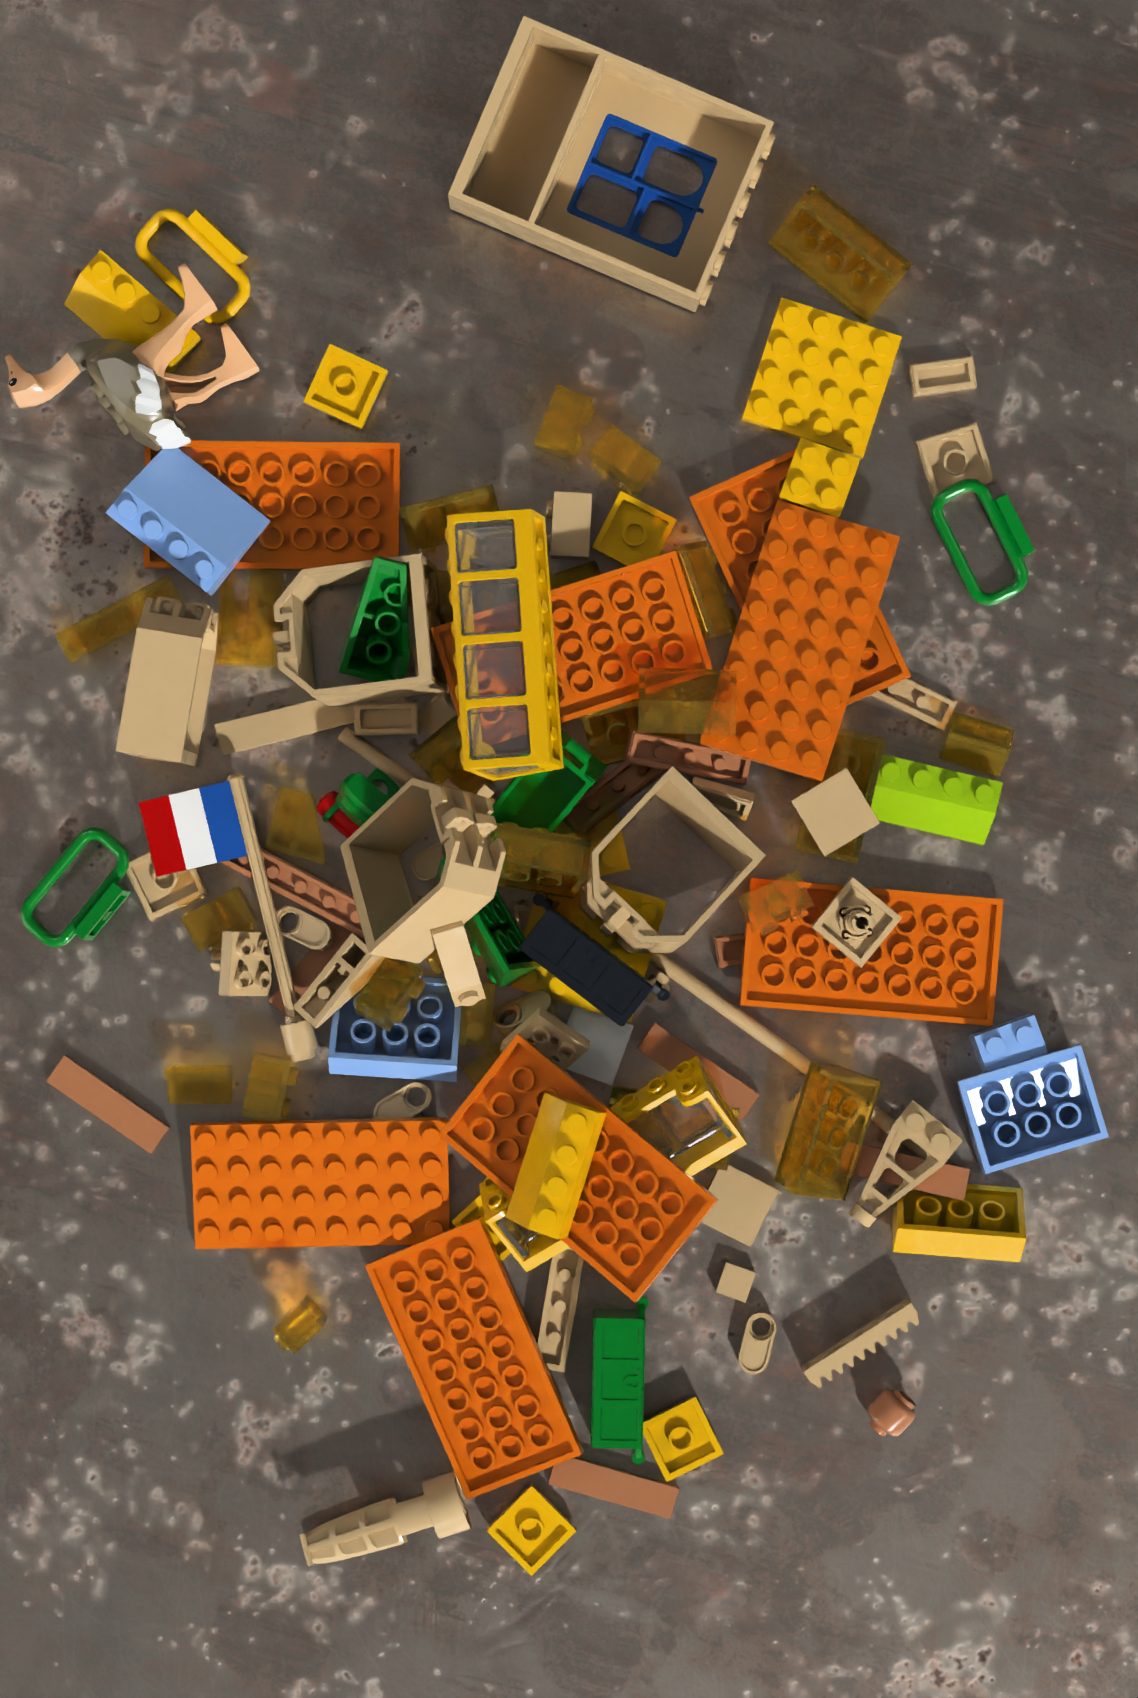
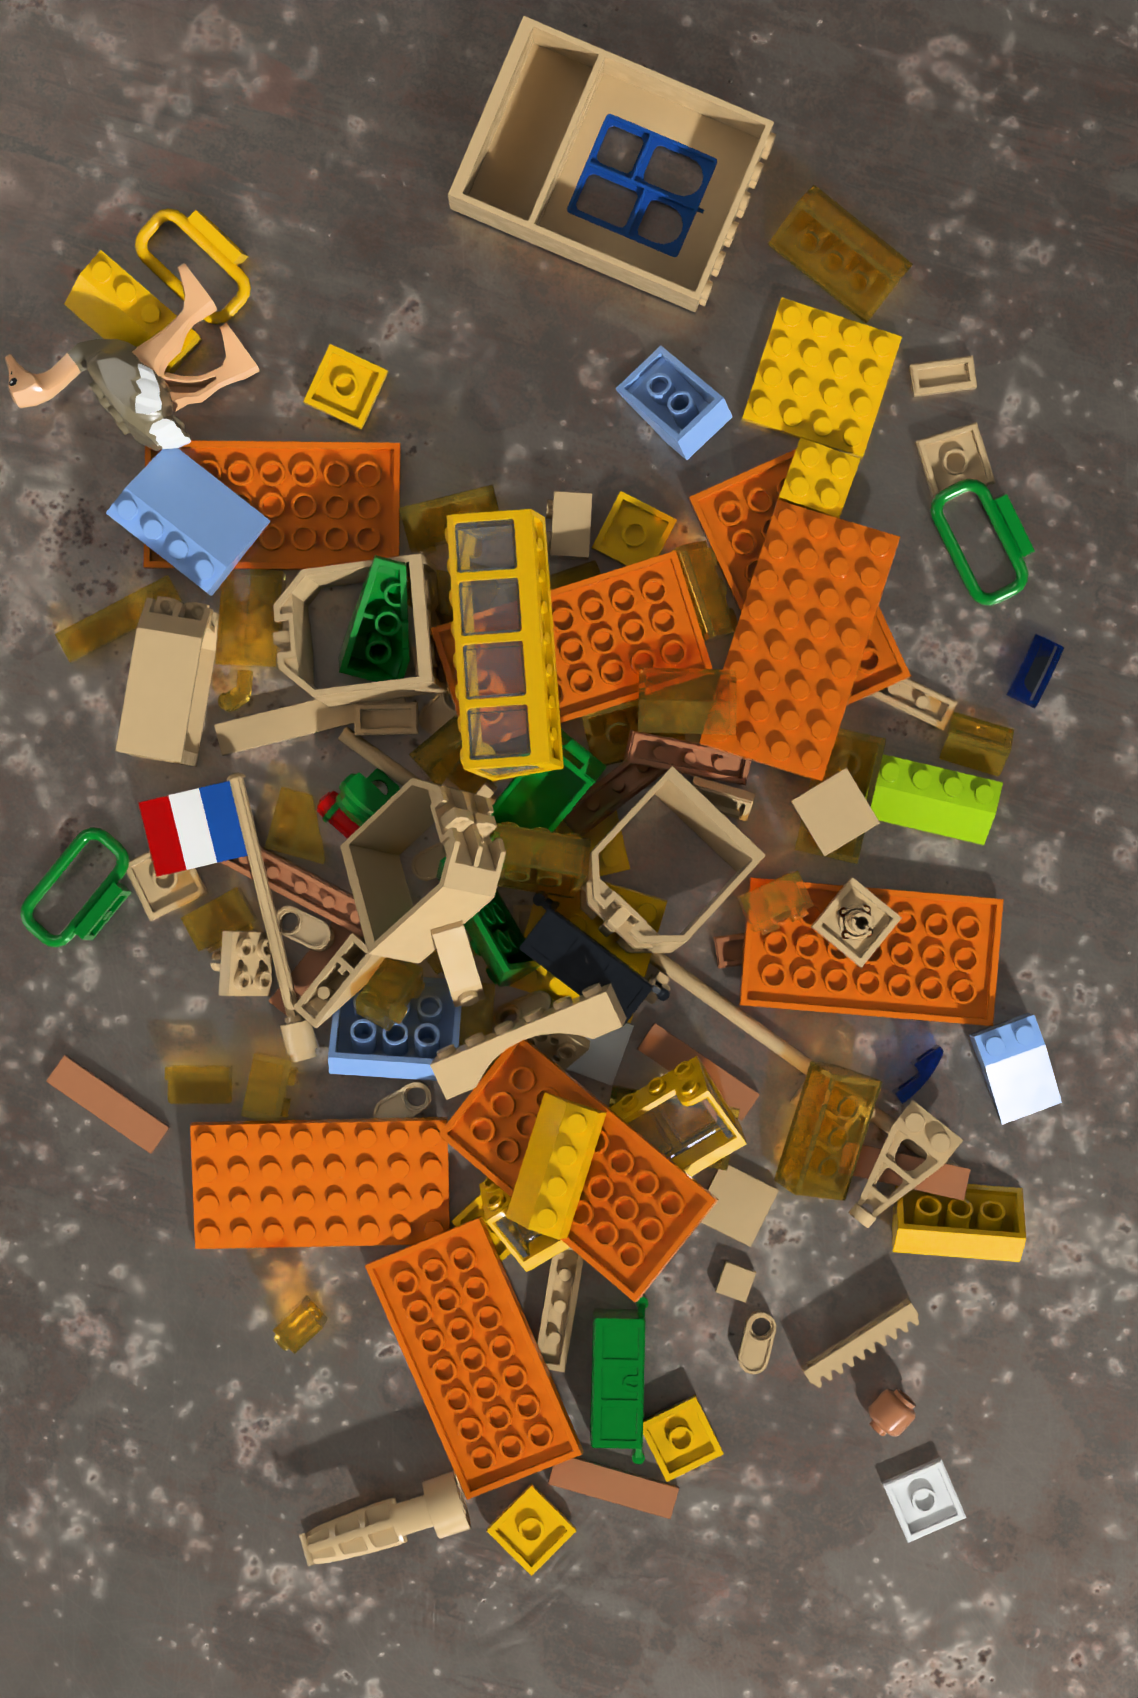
(238, 695): none -> clear yellow arm
(564, 423): clear yellow brick -> none
(587, 1015): none -> tan arch
(623, 460): clear yellow brick -> none
(675, 402): none -> light blue slope
(924, 1066): none -> clear blue slope
(924, 1499): none -> white tile
(1031, 1109): light blue slope -> none
(1035, 671): none -> clear blue slope

